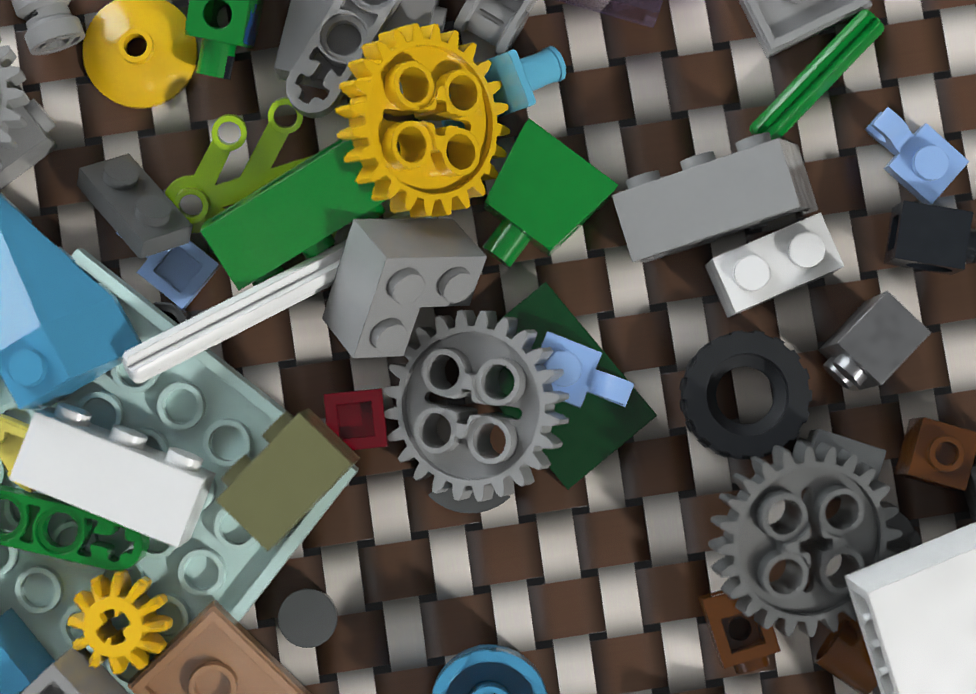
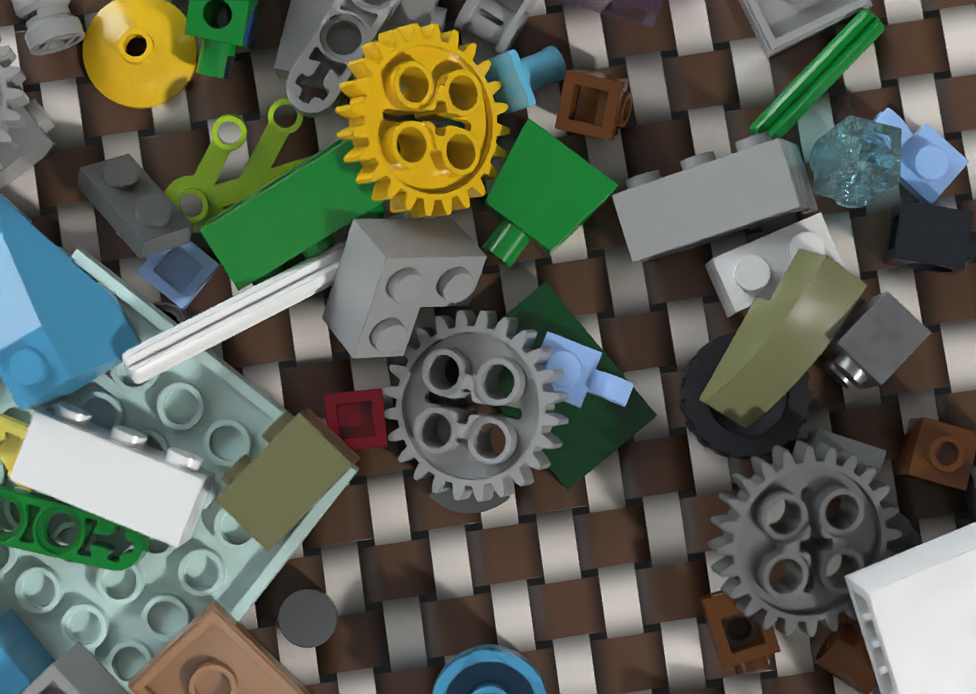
(130, 642): yellow gear -> none
(593, 103): none -> reddish brown brick
(782, 337): none -> olive slope
(856, 161): none -> clear light blue brick

